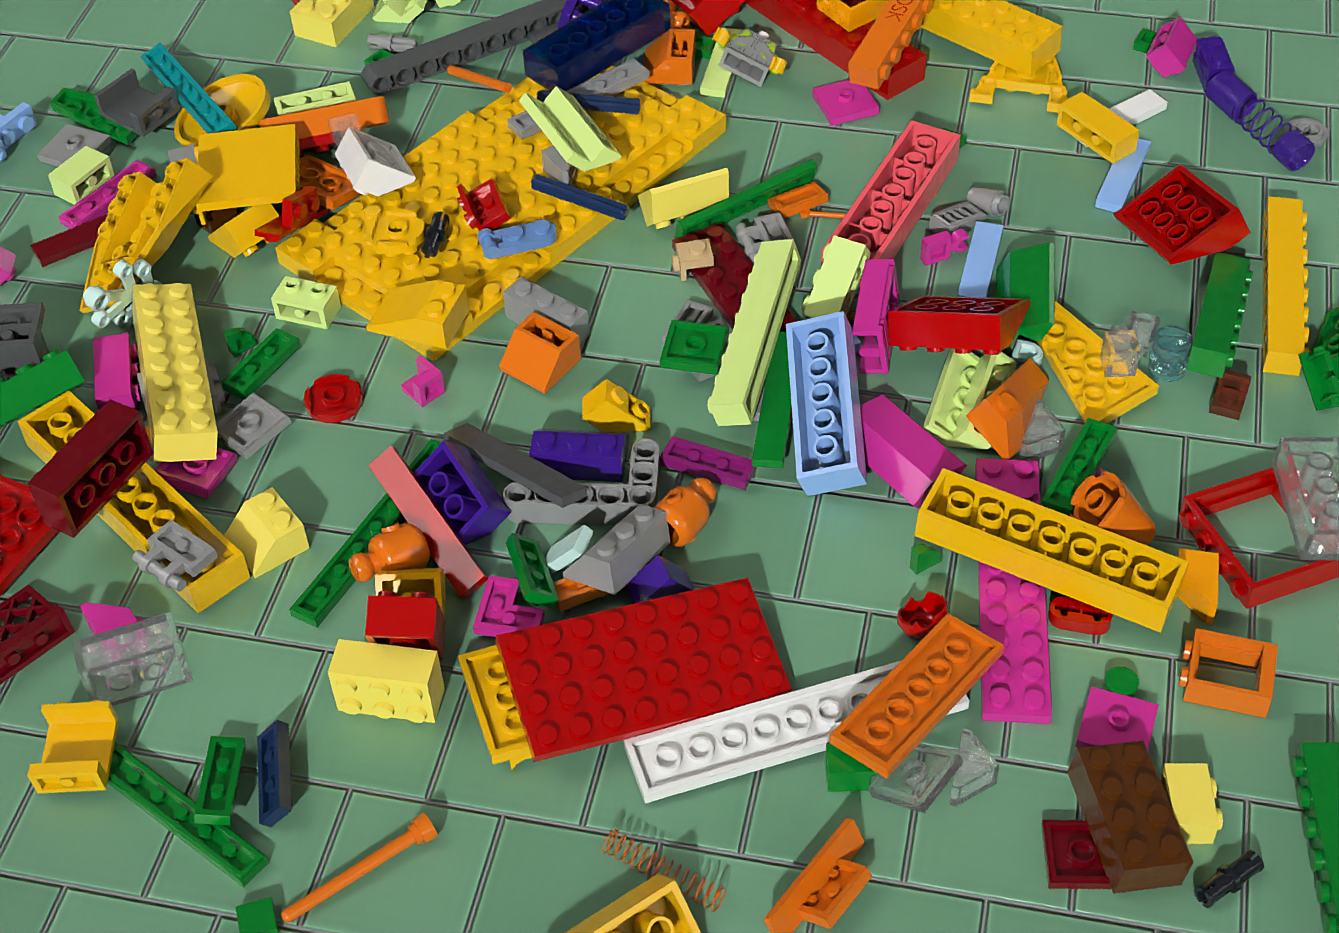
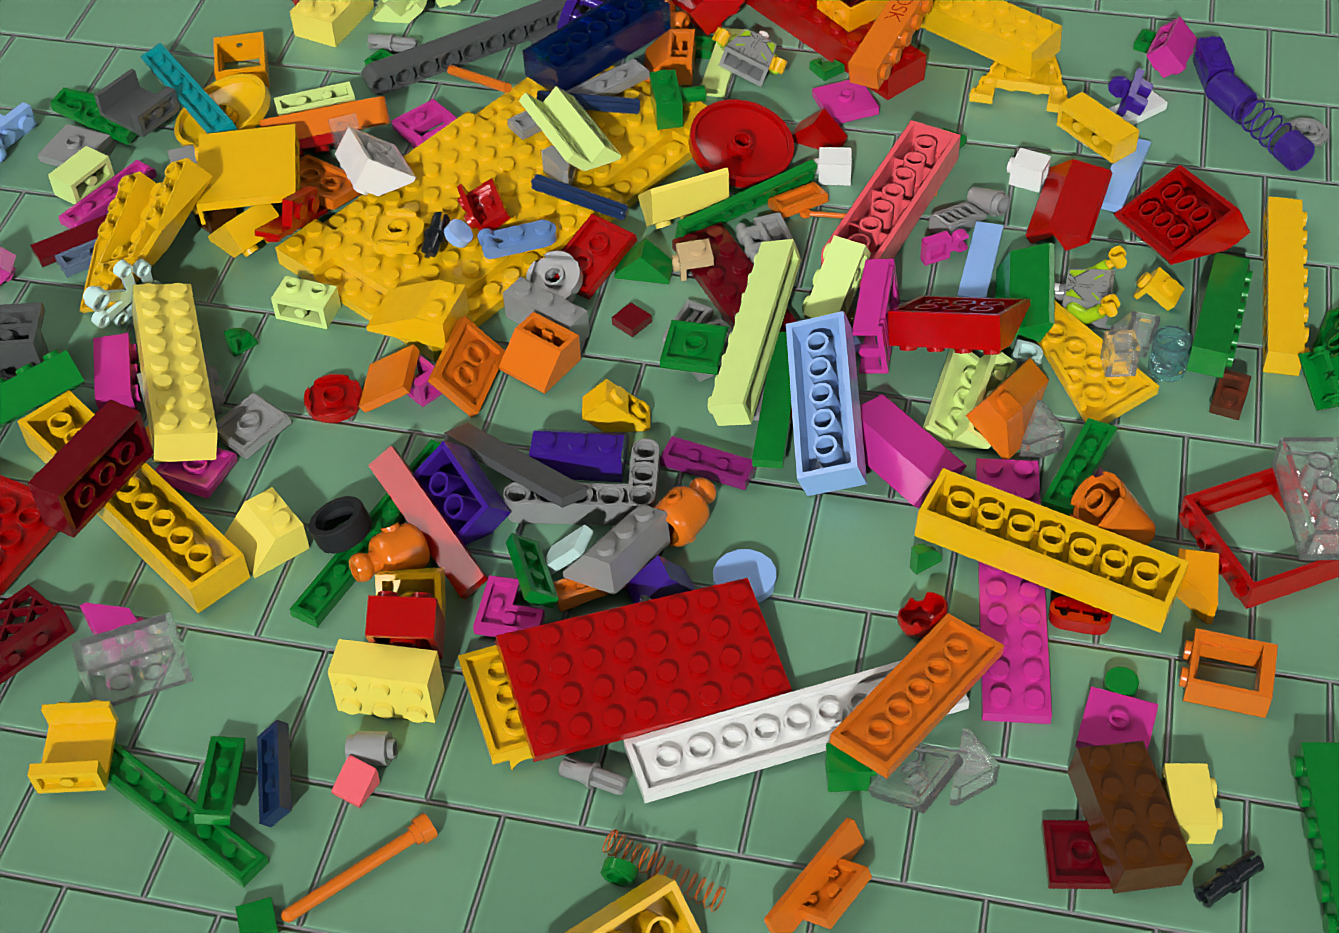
(76, 259): none -> sand blue tile
(181, 548): light grey plate -> none
(252, 48): none -> light orange window
(260, 363): green plate -> none
(347, 535): none -> black tyre
(356, 781): none -> coral slope
(372, 747): none -> light grey brick
(389, 378): none -> orange tile
(420, 120): none -> dark pink plate
(458, 233): none -> light blue tile
(467, 366): none -> orange plate
(557, 263): none -> light grey plate
(592, 775): none -> light grey axle
(598, 250): none -> red tile
(619, 871): none -> green tile
(631, 319): none -> dark red tile
(645, 264): none -> green slope
(668, 98): none -> green brick
(742, 138): none -> red dish
(750, 565): none -> light blue tile
(819, 131): none -> red slope
(826, 70): none -> green tile
(834, 166): none -> white brick
(1028, 169): none -> white brick
(1069, 203): none -> red slope
(1089, 290): none -> torso
(1133, 93): none -> dark purple hips
(1160, 287): none -> yellow bracket

